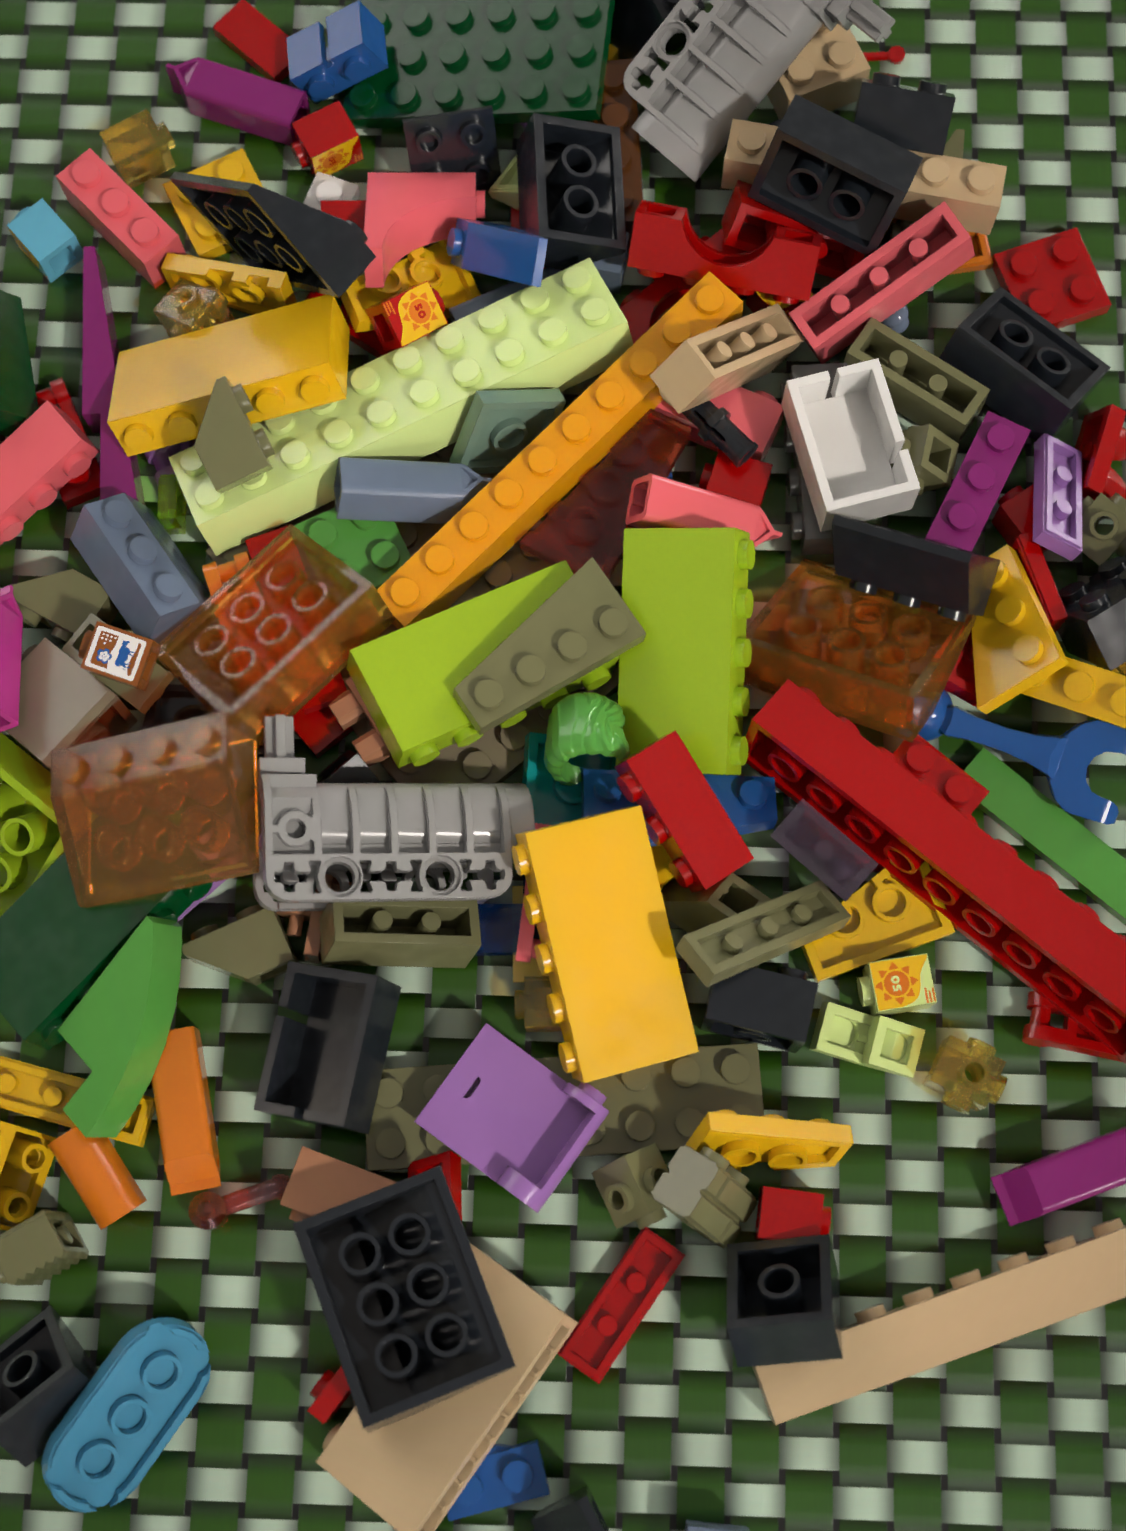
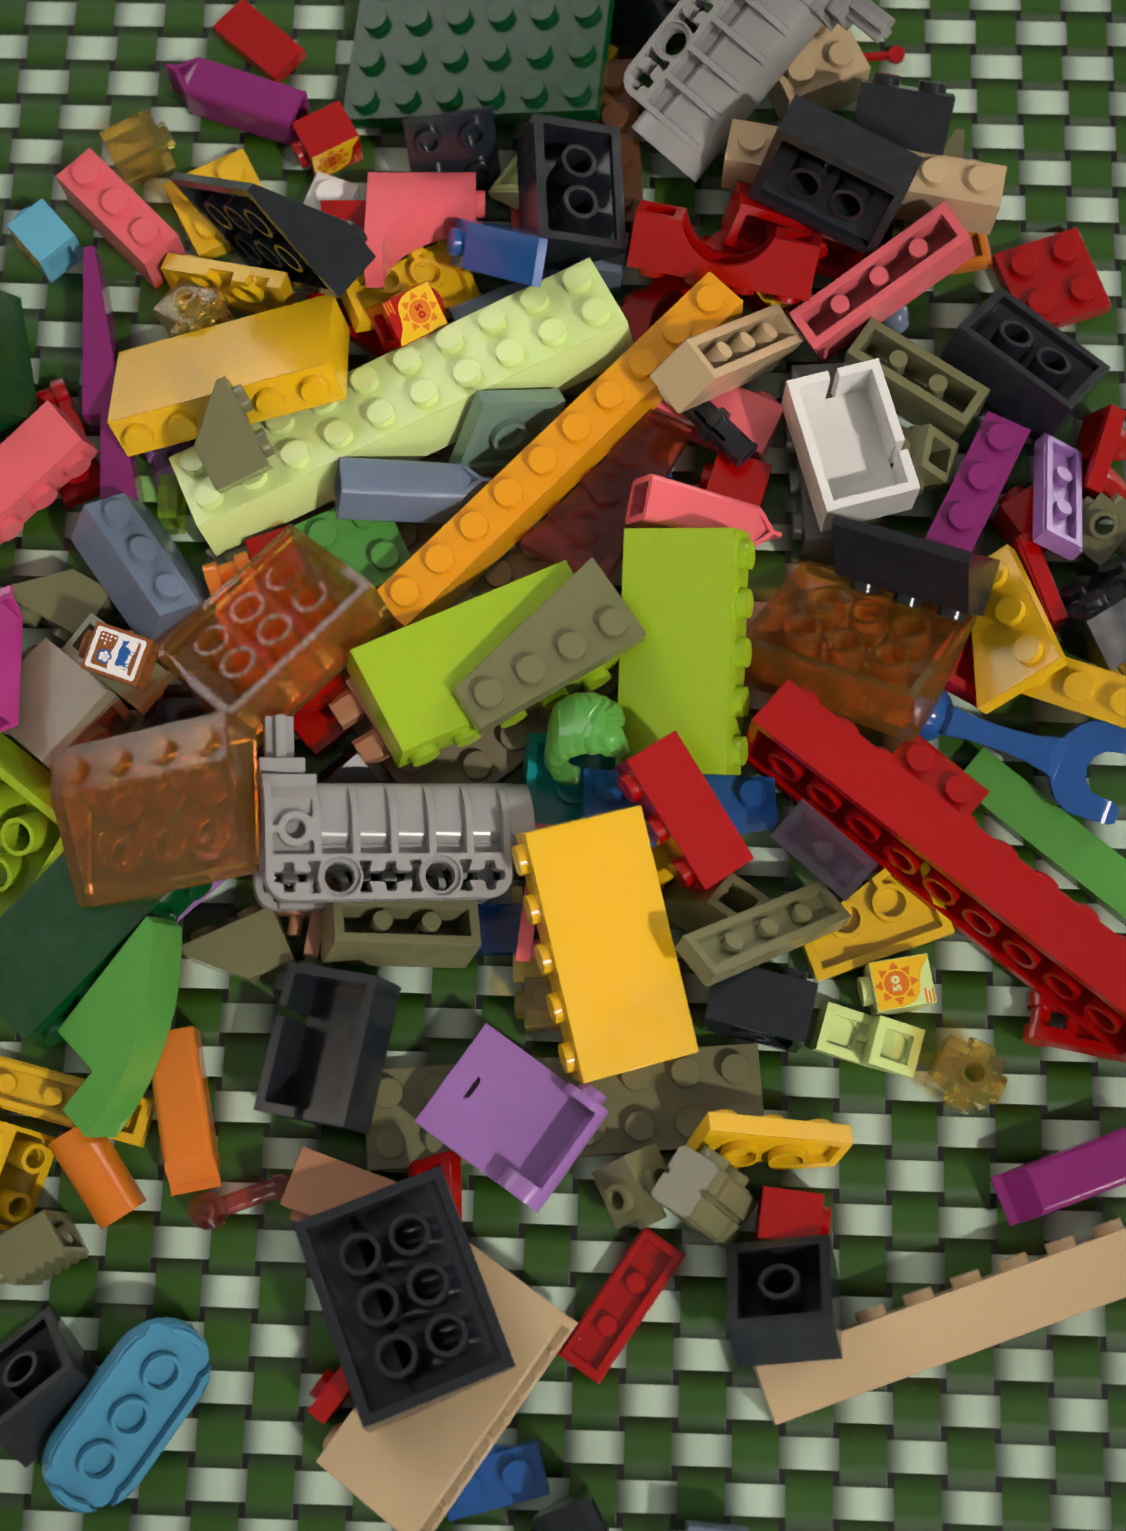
(353, 52): blue piece -> none

